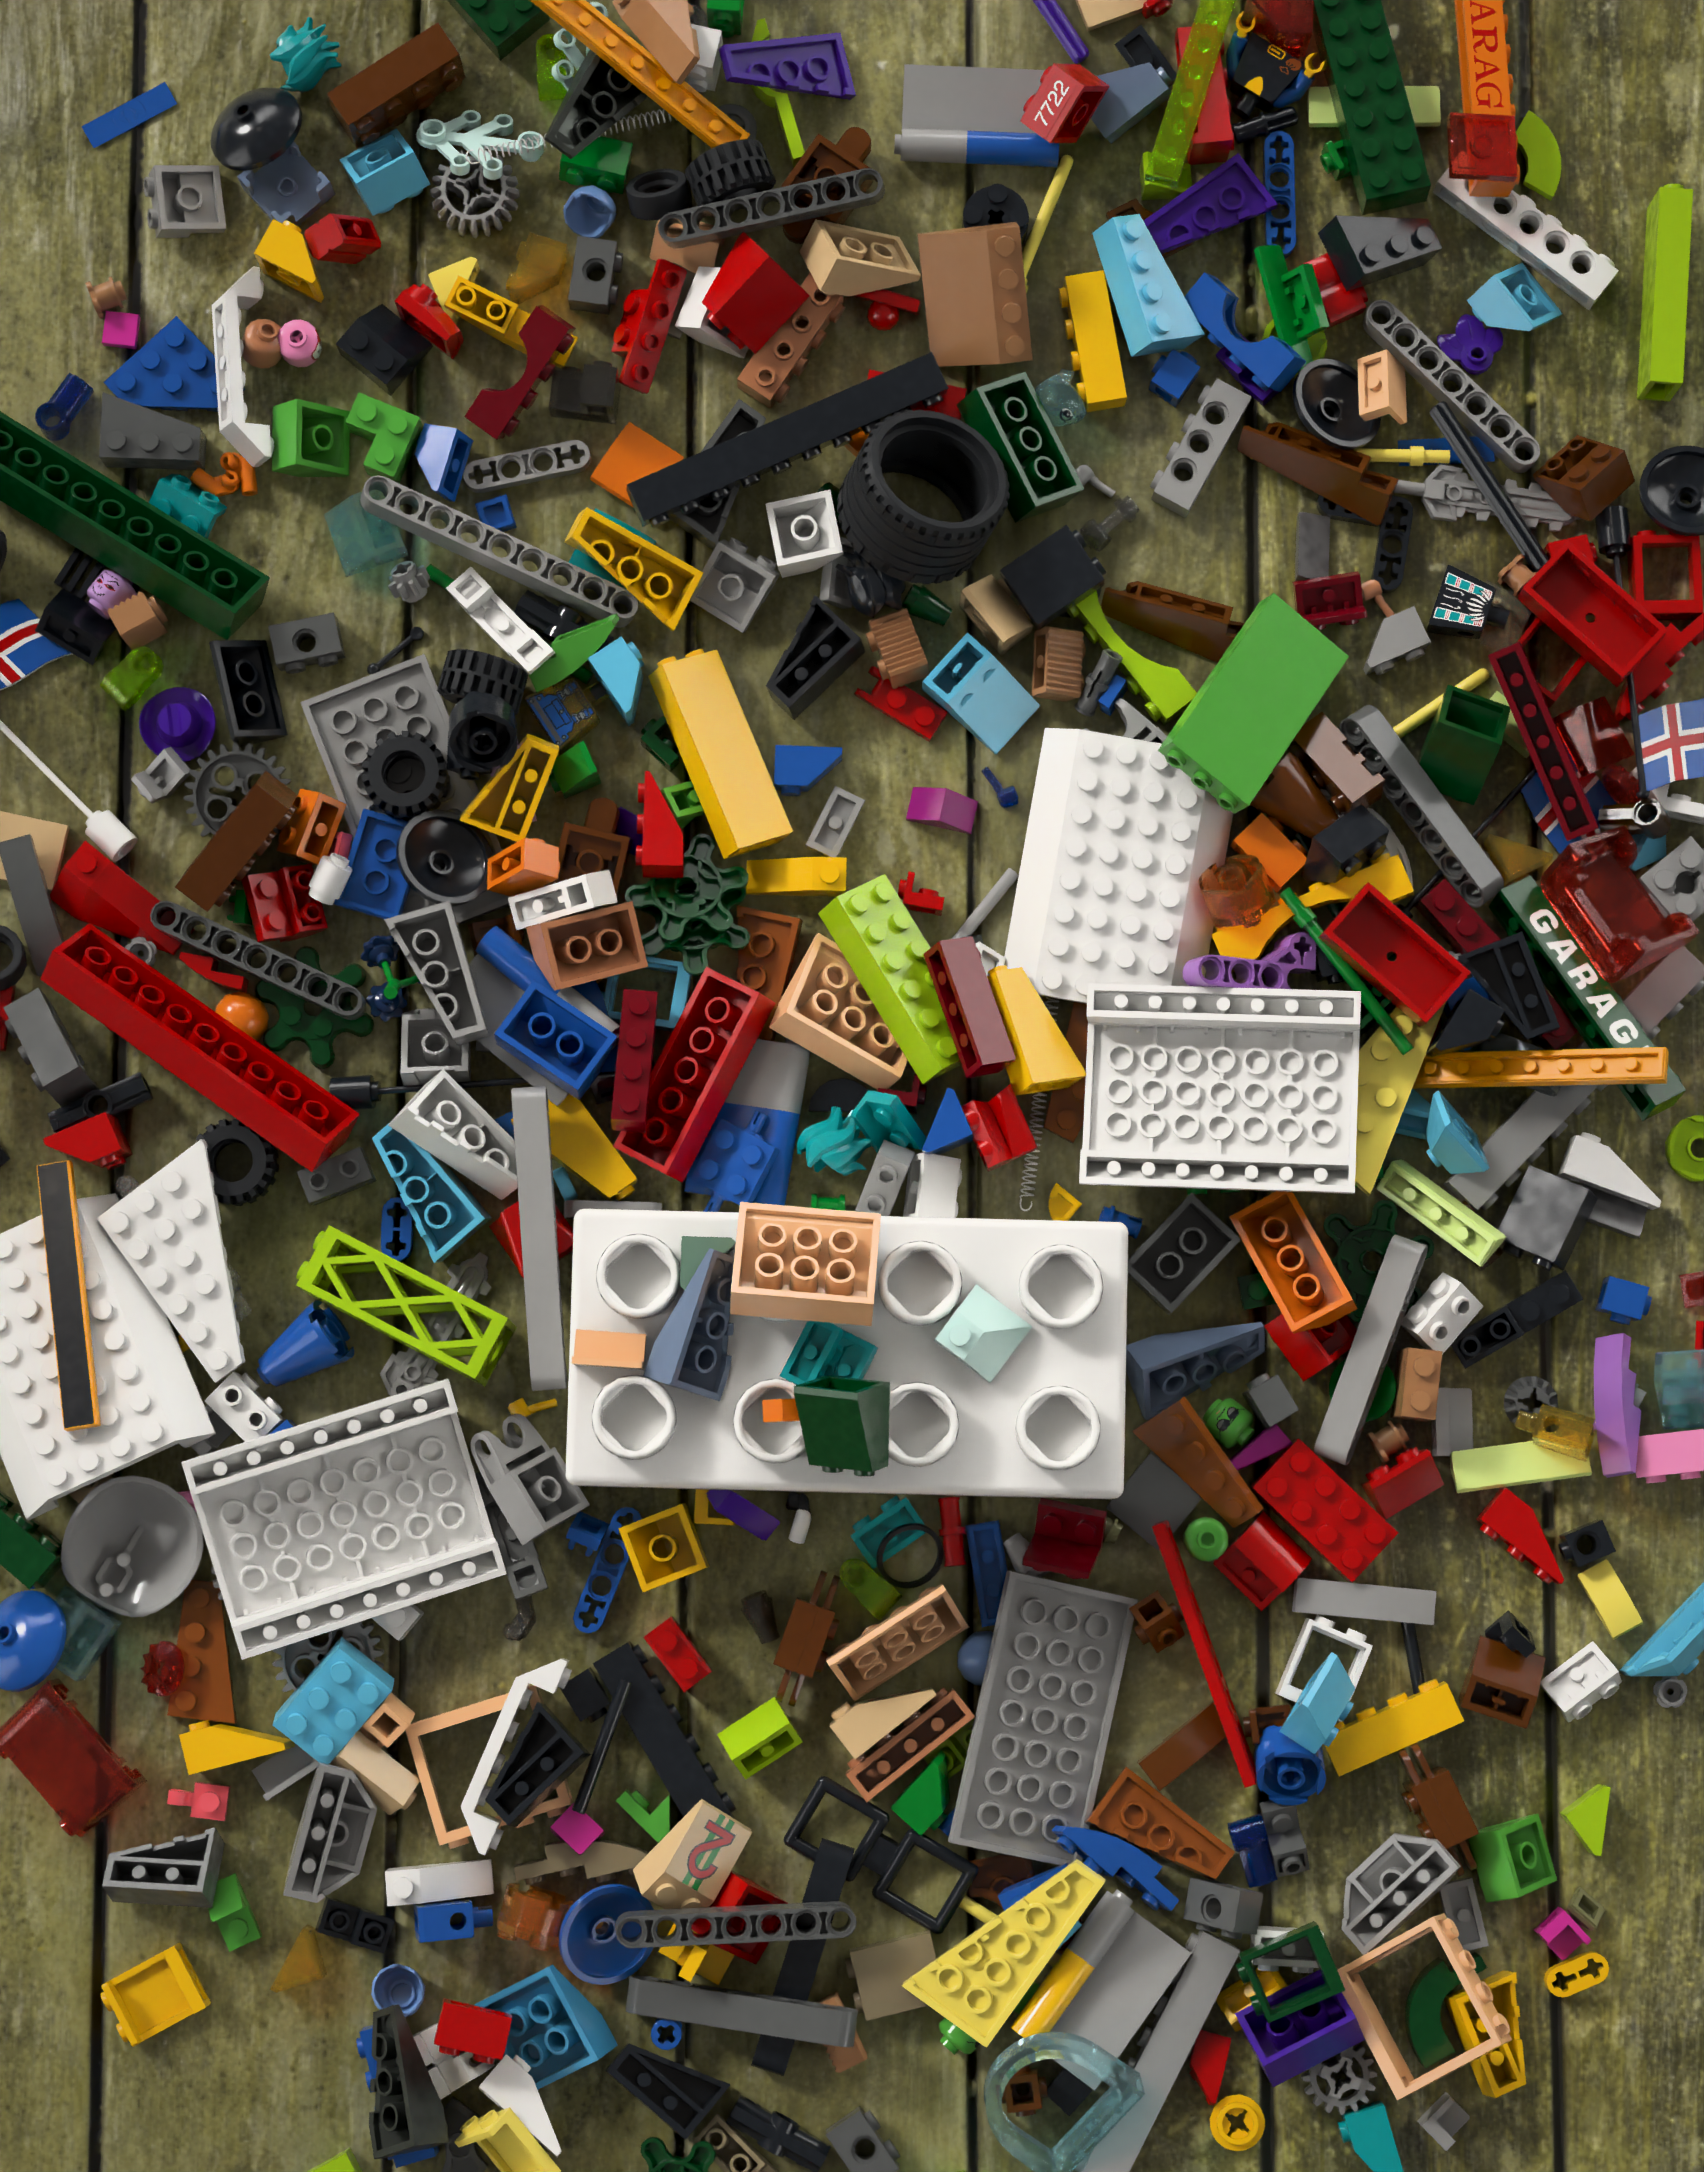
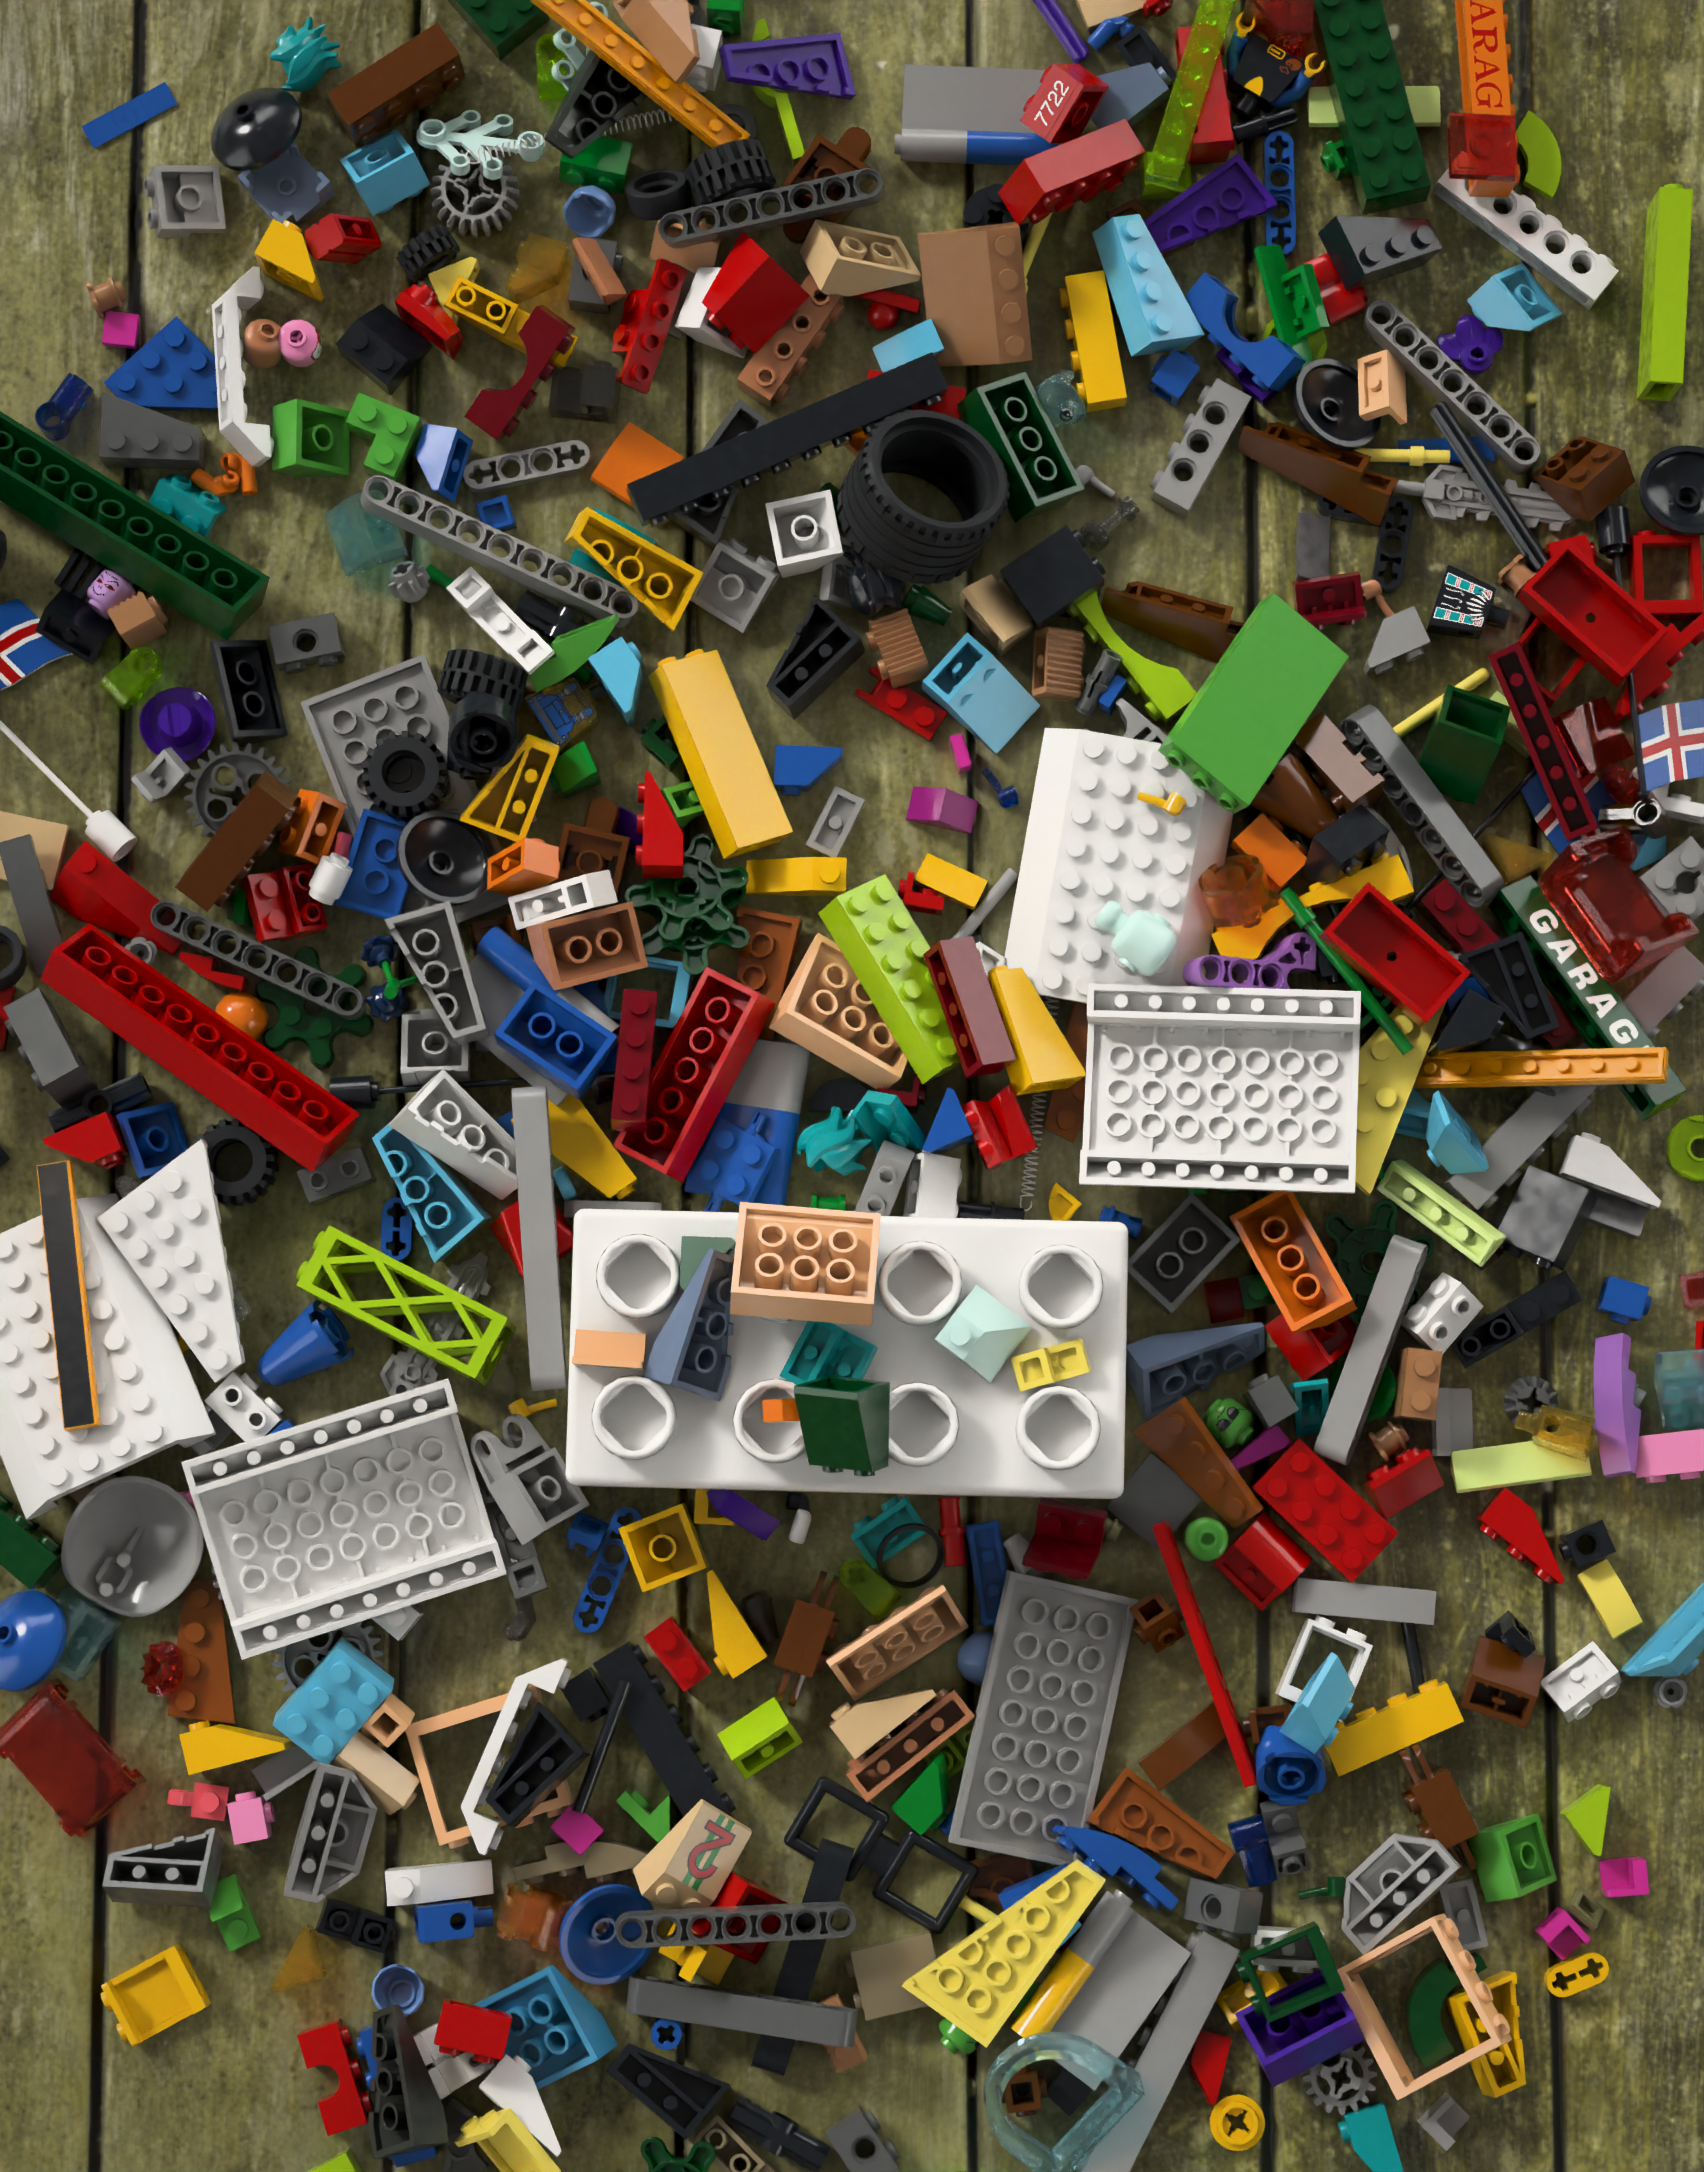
(152, 1137): none -> blue slope
(250, 1817): none -> bright pink brick
(329, 2046): none -> red arch
(415, 634): black hinge -> none
(428, 253): none -> black tyre
(598, 270): none -> nougat slope
(732, 1636): none -> yellow slope
(908, 346): none -> medium azure slope
(950, 881): none -> yellow slope
(960, 753): none -> dark pink tile
(986, 1211): none -> black axle
(1051, 1364): none -> light yellow slope
(1071, 173): none -> red brick
(1108, 28): none -> blue arm
(1140, 939): none -> light aqua piece
(1173, 805): none -> yellow hand
(1224, 1300): none -> clear red slope
(1312, 1402): none -> teal slope
(1334, 1888): none -> dark green hand
(1623, 1876): none -> dark pink panel

